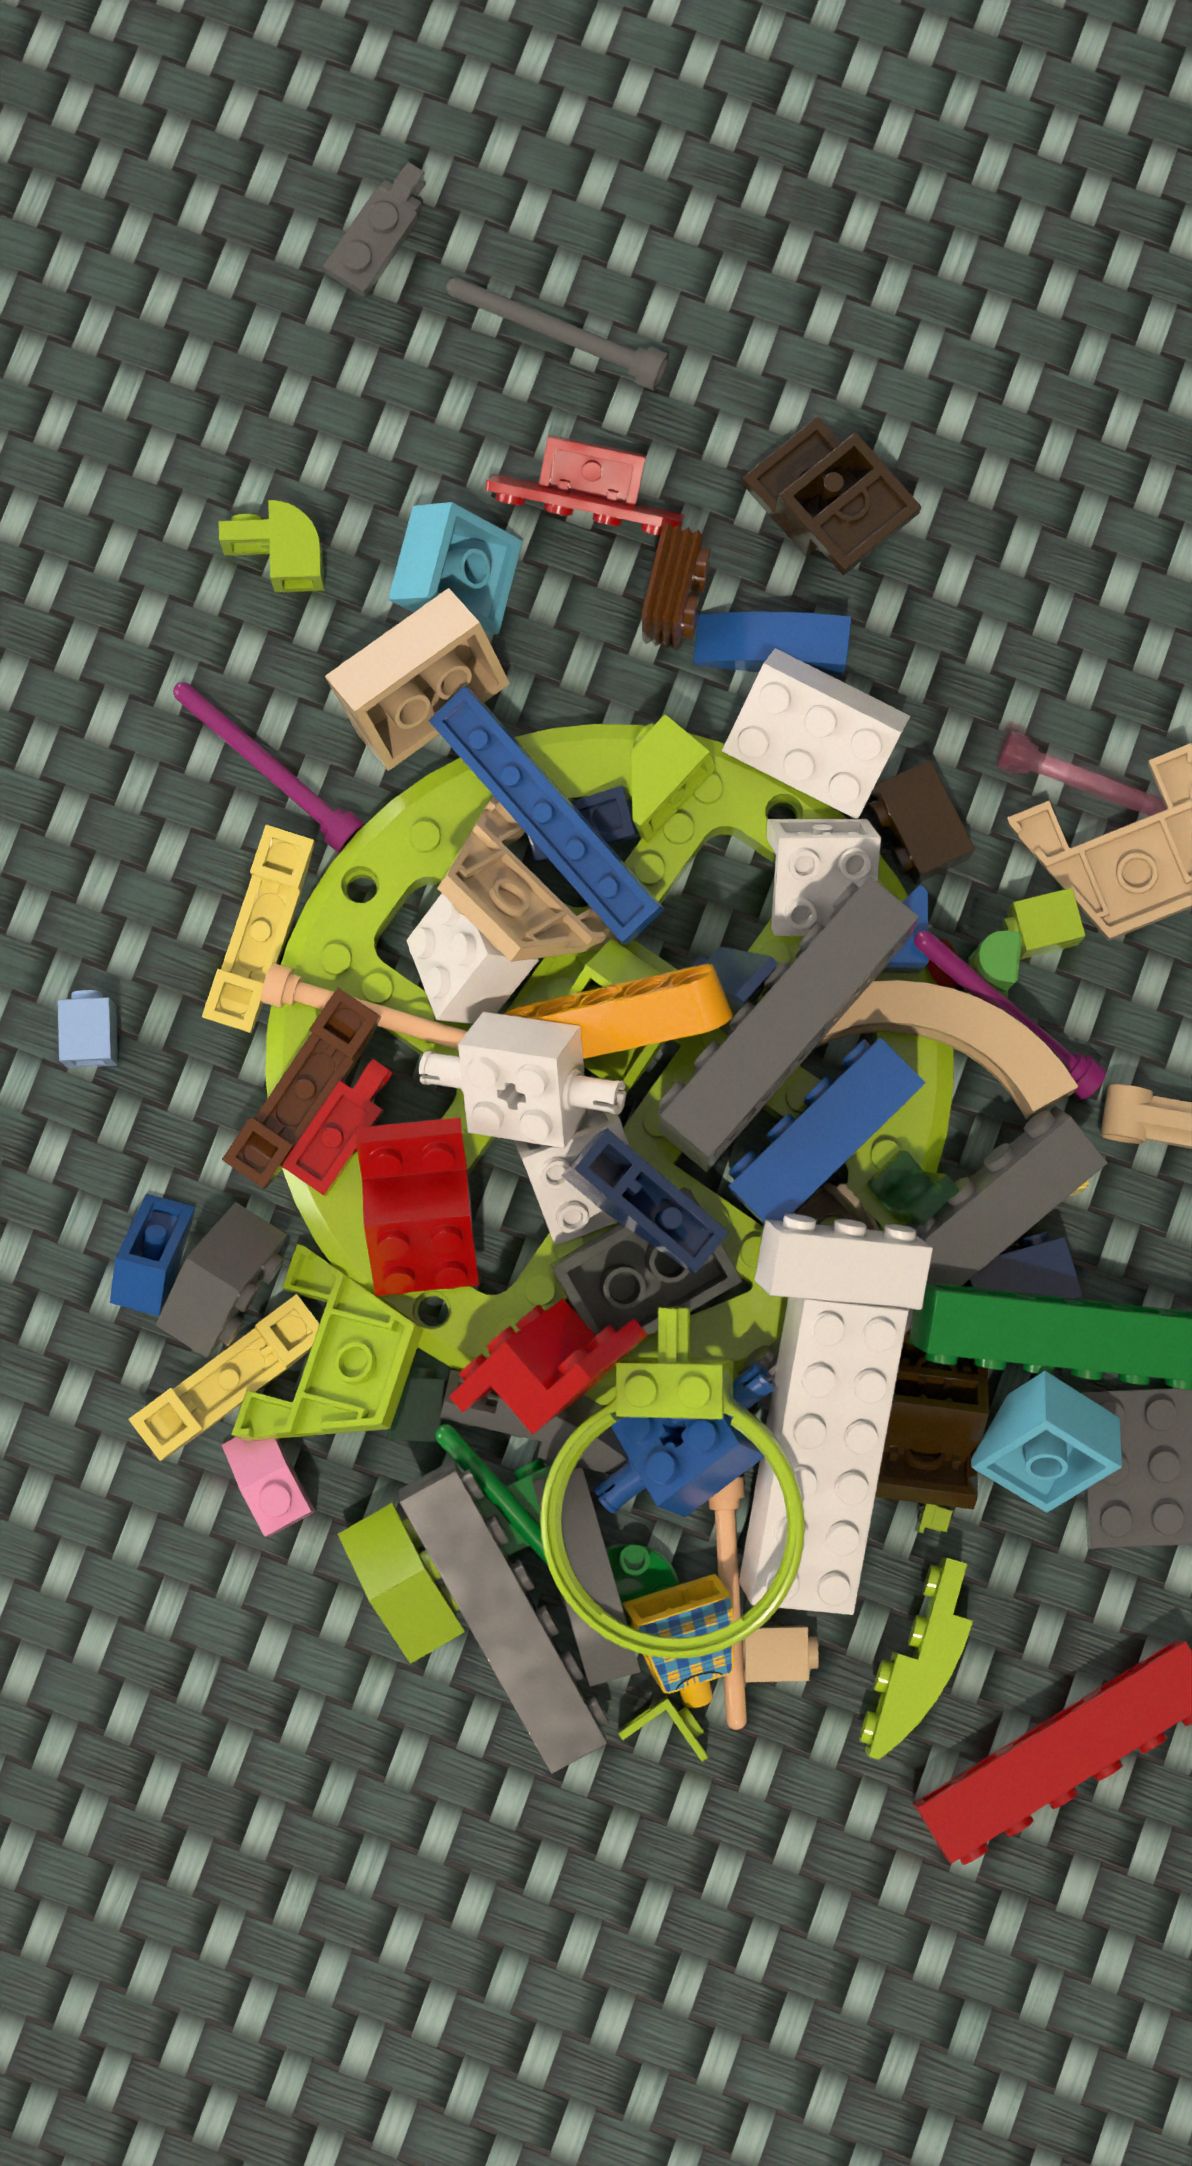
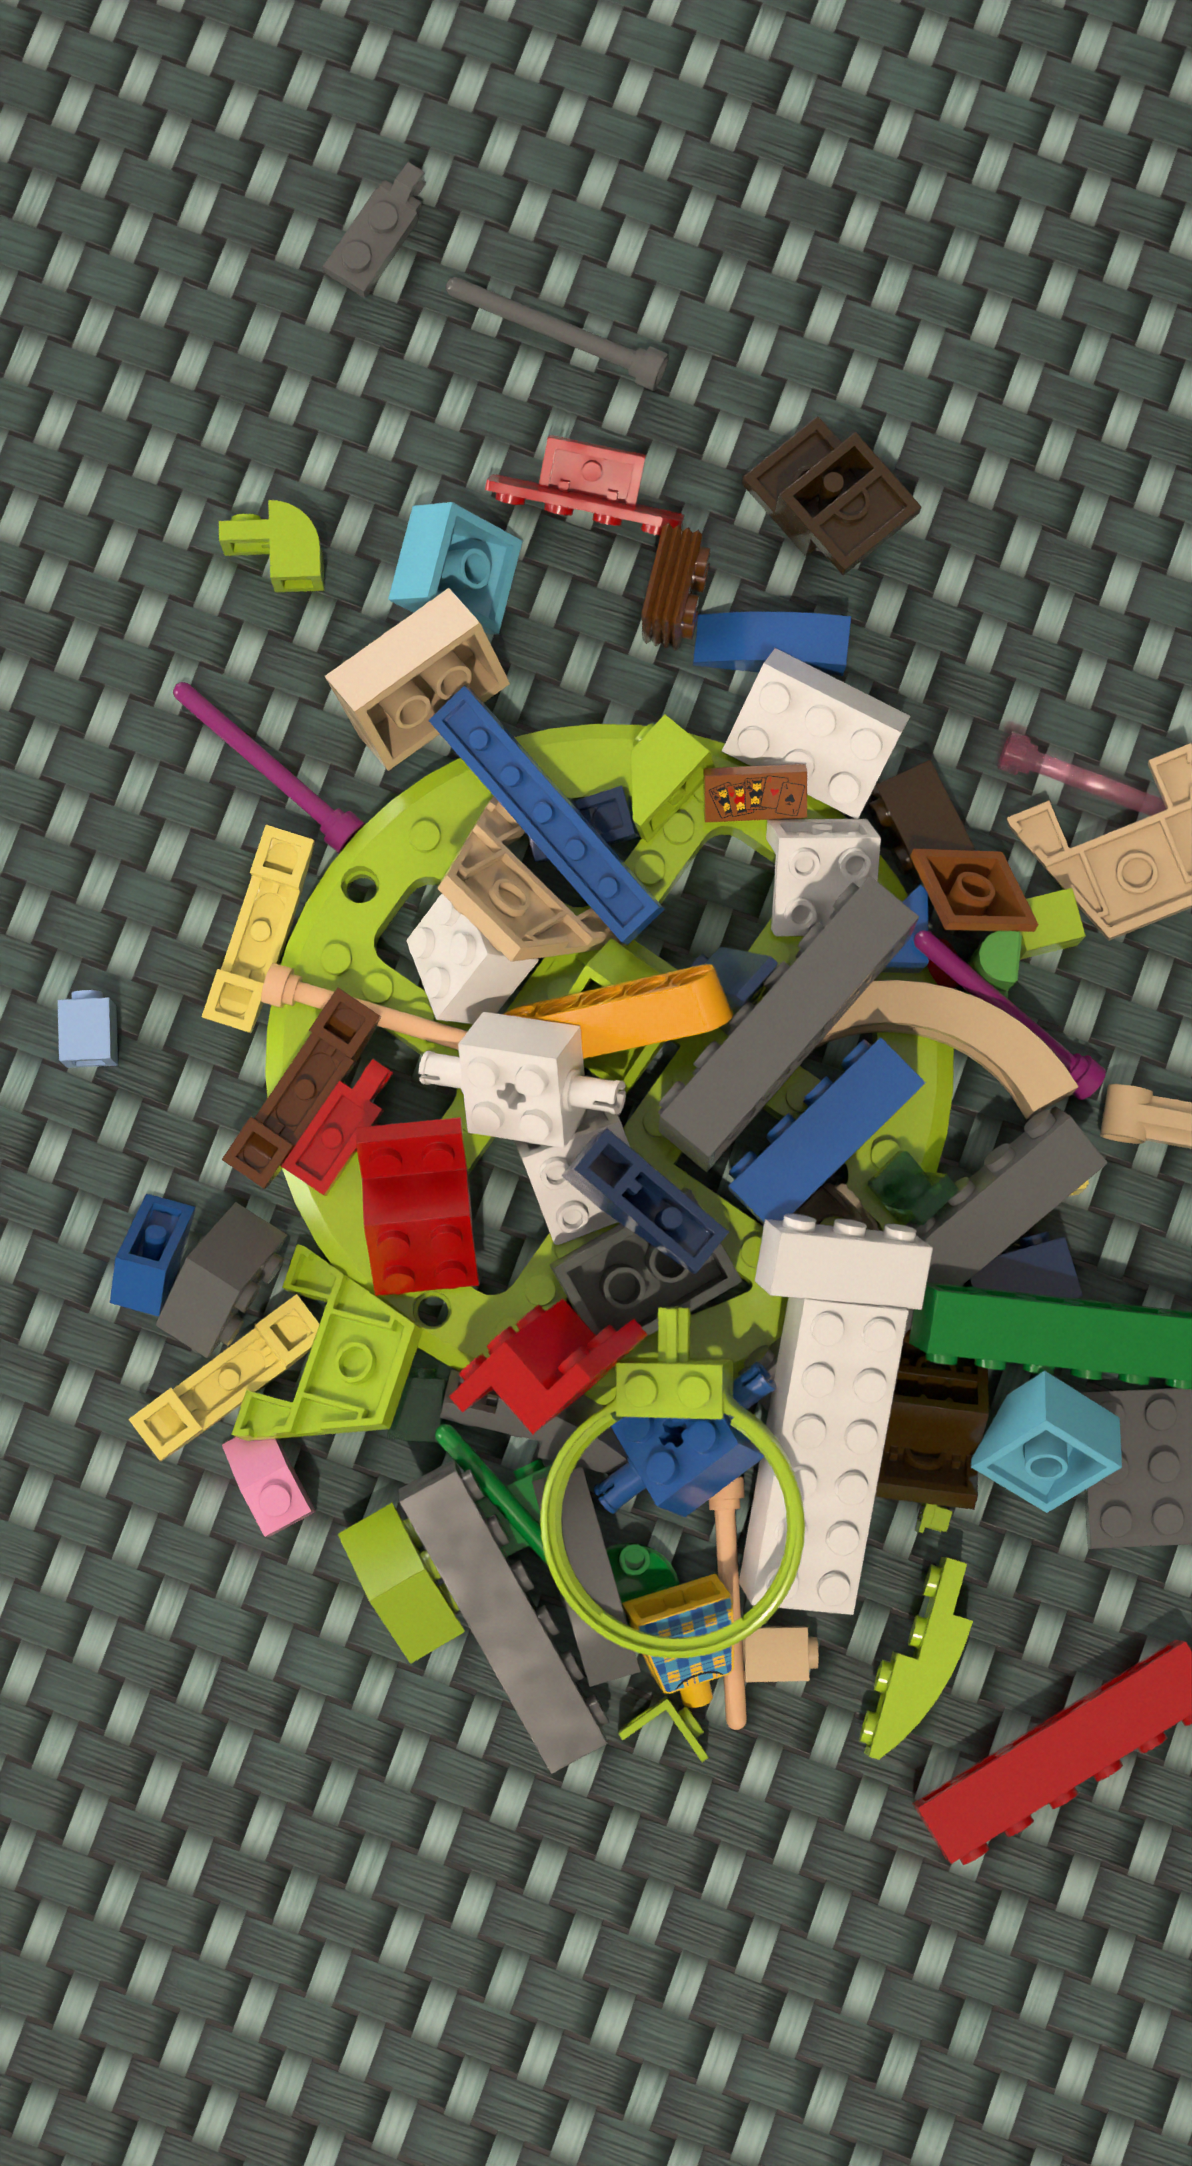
(755, 793): none -> dark orange tile
(973, 890): none -> dark orange slope

